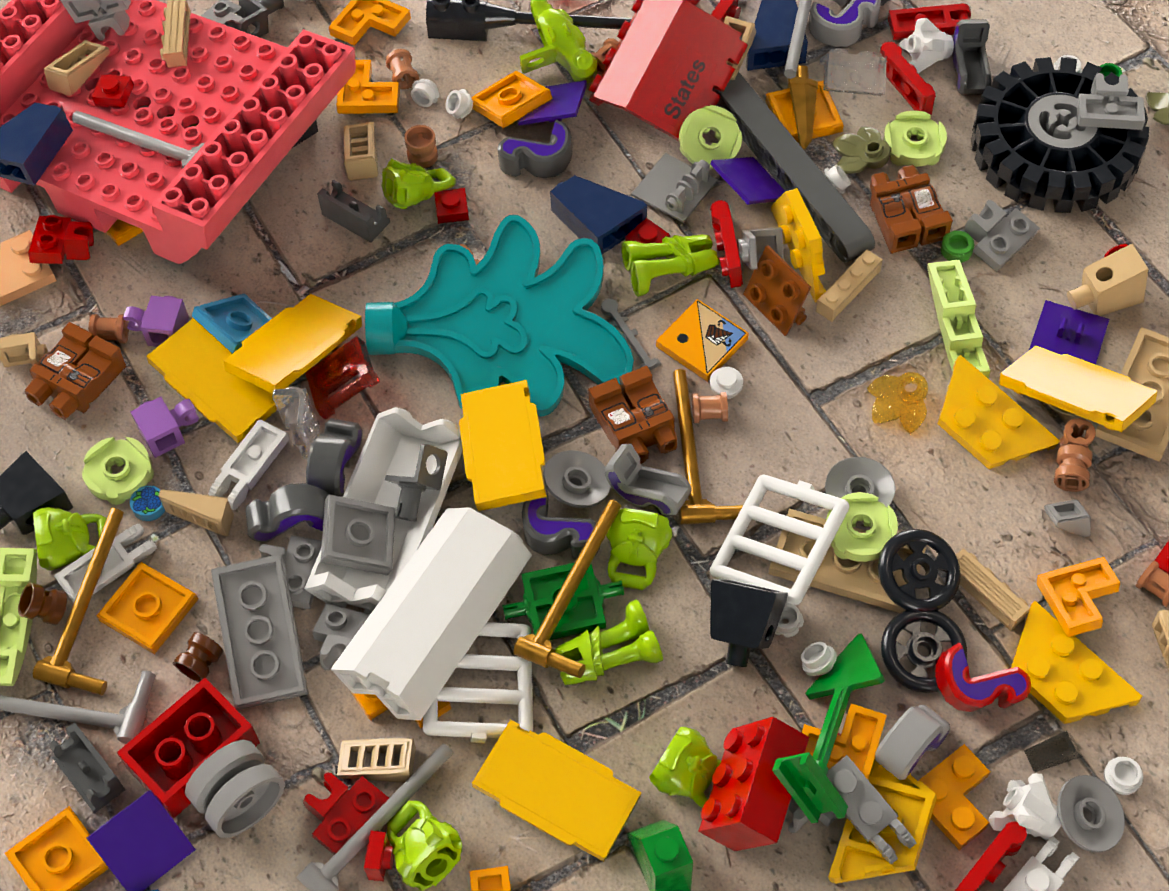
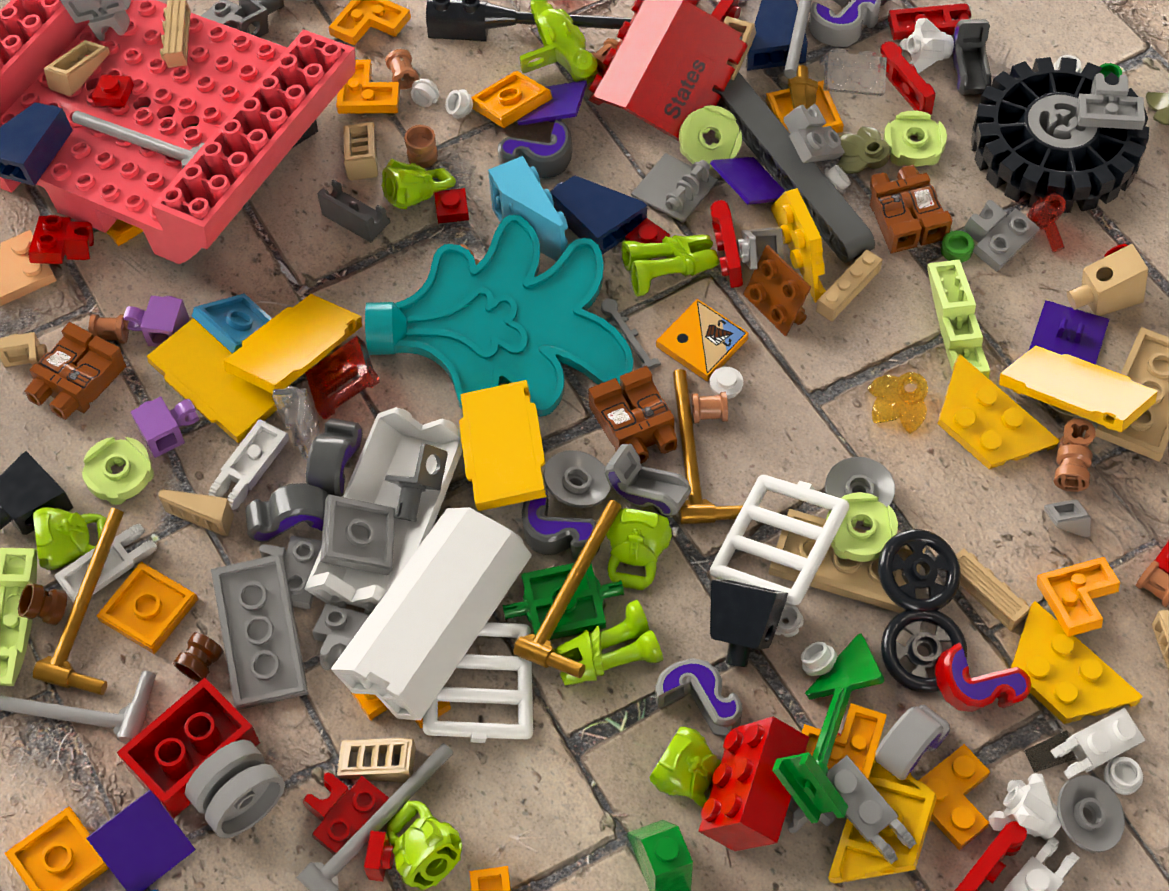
(86, 769): dark grey hinge -> none
(146, 503): tile -> none
(518, 191): none -> medium azure slope
(557, 789): yellow piece -> none
(705, 686): none -> light grey animal
(810, 138): none -> light grey plate
(1045, 214): none -> clear red piece
(1100, 742): none -> white hinge

